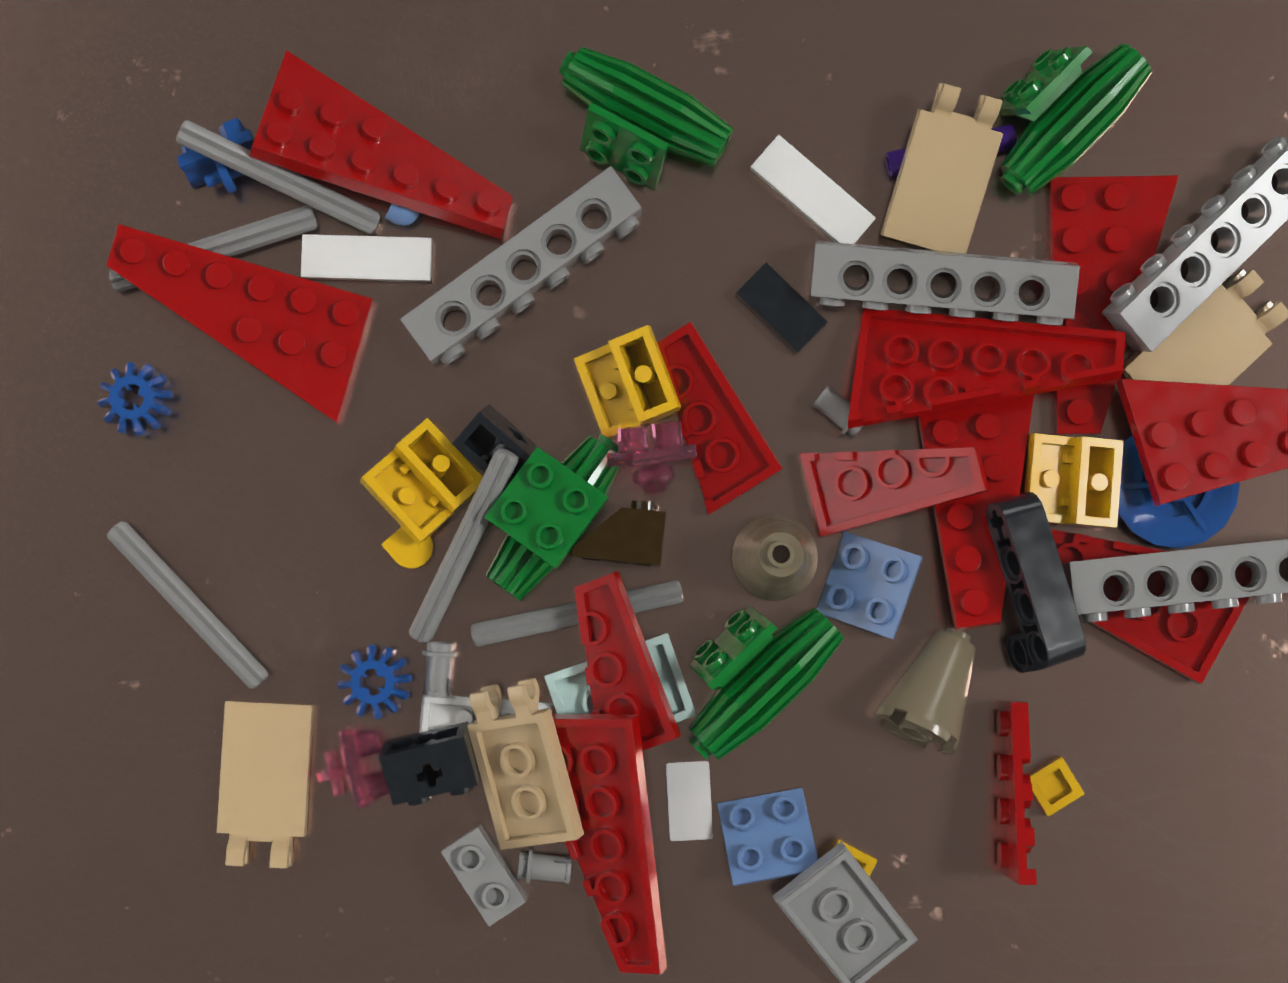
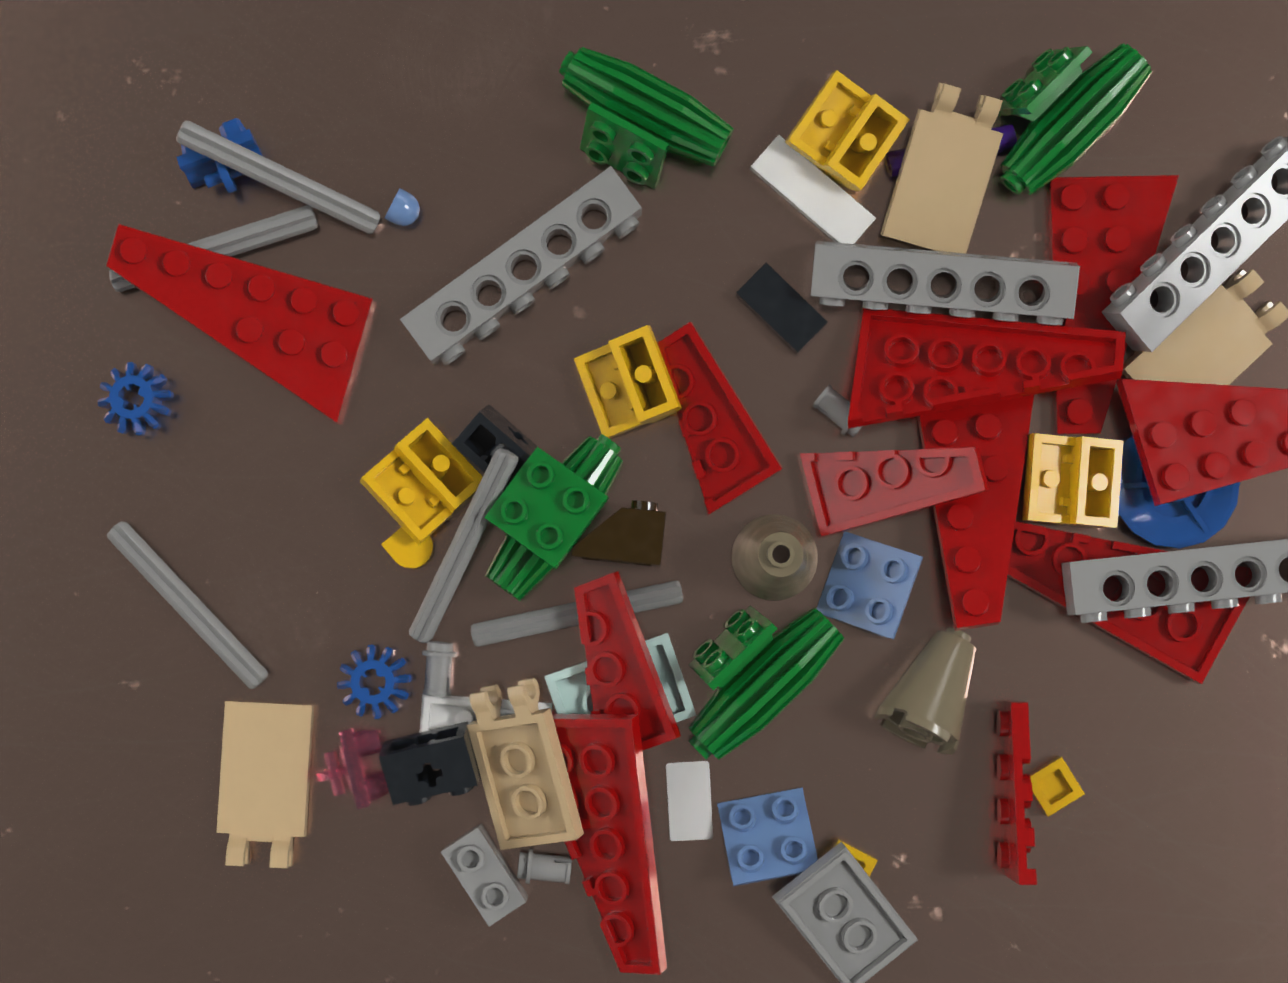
(345, 141): red wing -> none
(366, 258): white tile -> none
(635, 452): clear pink hips -> none
(846, 131): none -> yellow brick
(1035, 584): black beam -> none

